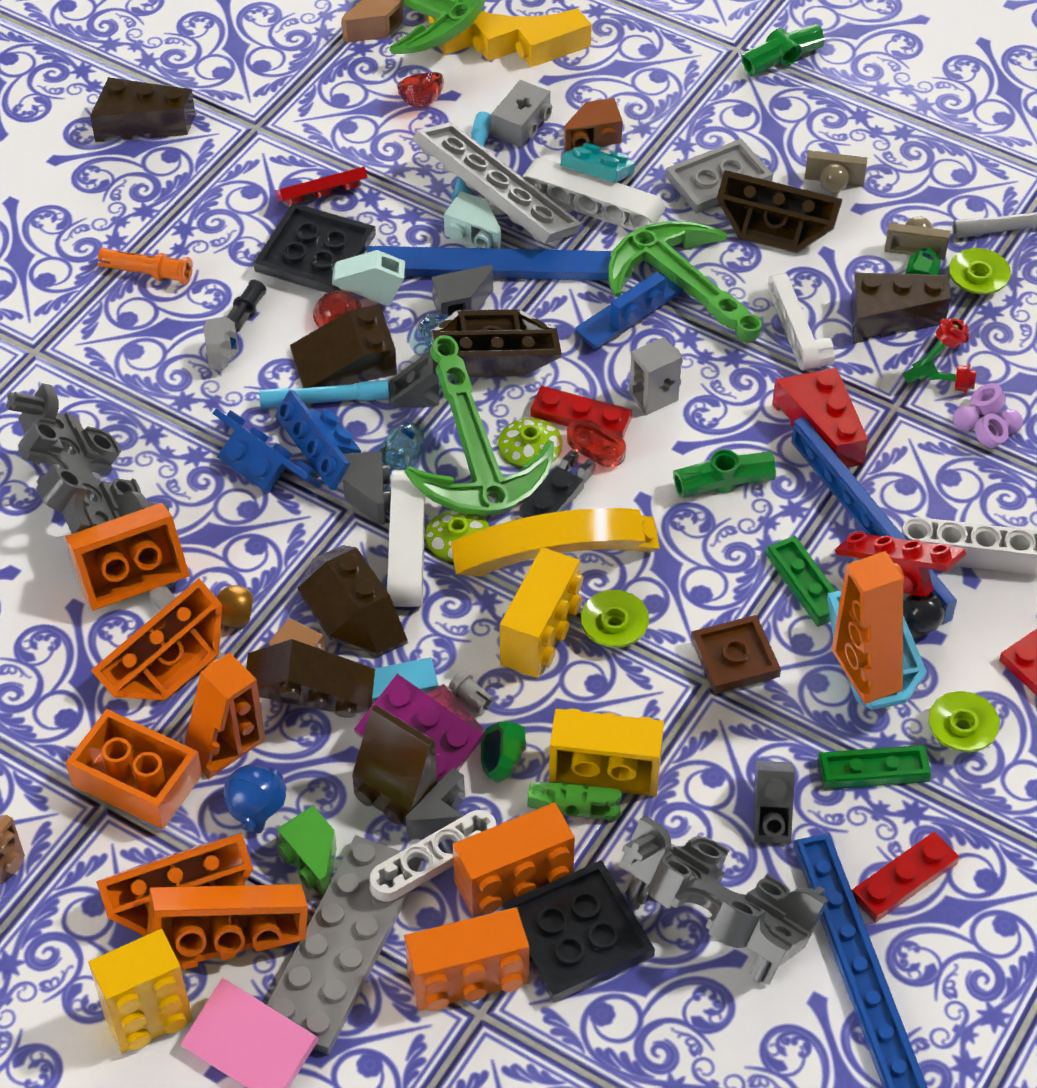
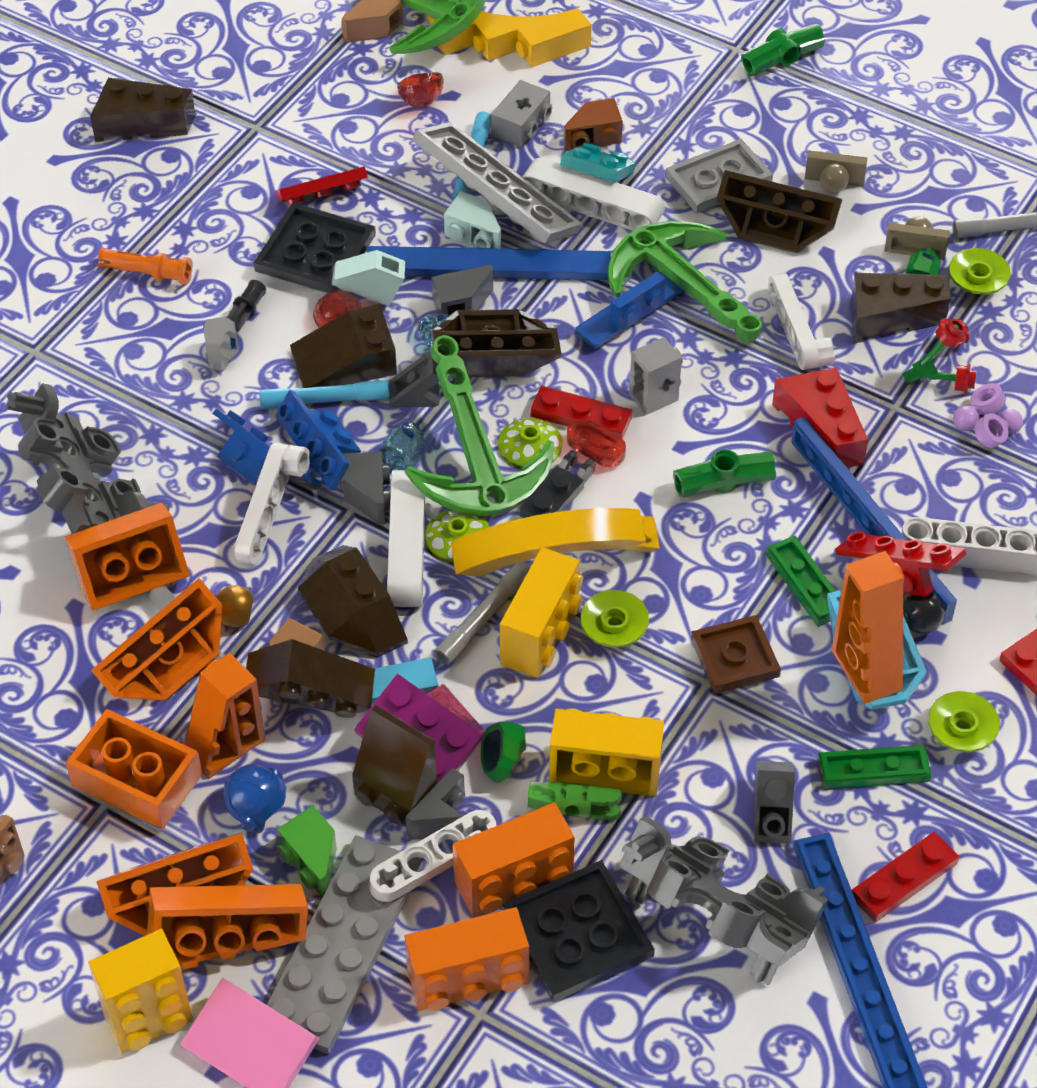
(278, 466): none -> white beam
(460, 637): none -> light grey piece
(470, 692): light grey pin -> none

